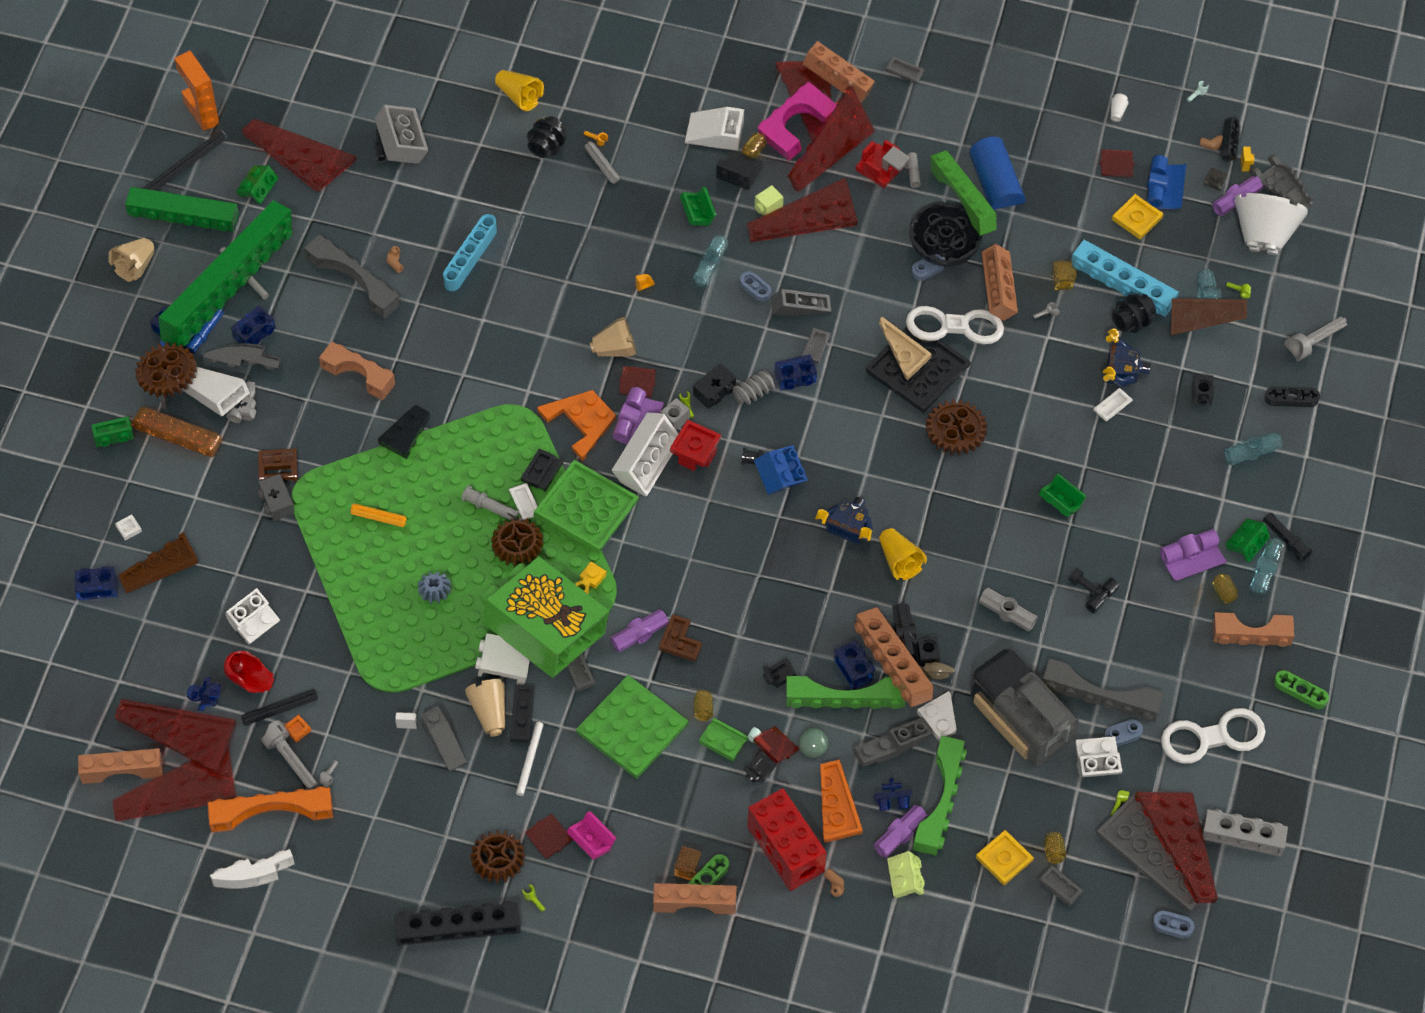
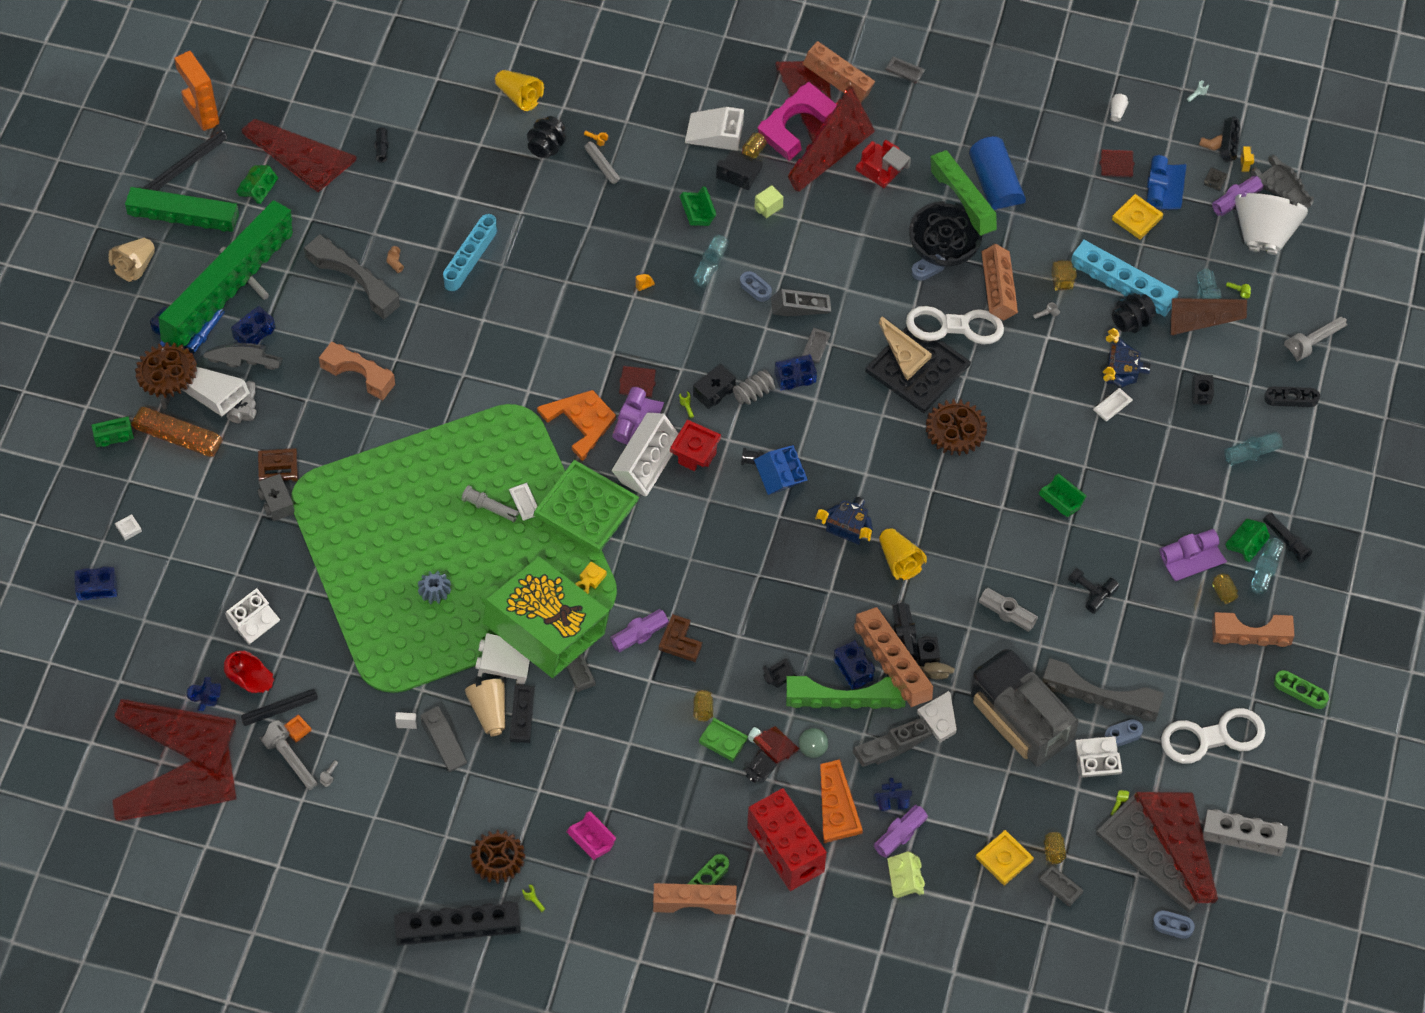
(97, 767): nougat arch -> none
(169, 560): reddish brown wing -> none
(227, 814): orange arch -> none
(245, 875): white slope -> none
(378, 515): light orange axle -> none
(401, 134): light grey brick -> none
(403, 433): black wing -> none
(508, 549): reddish brown gear -> none
(529, 759): white bar -> none
(542, 470): black plate -> none
(548, 836): clear red piece -> none
(614, 340): tan cone -> none
(632, 726): bright green plate -> none
(678, 409): light grey brick -> none
(687, 863): clear orange panel -> none
(816, 212): clear red wing -> none
(837, 883): medium nougat arm -> none
(914, 175): light grey piece -> none
(930, 831): bright green arch -> none

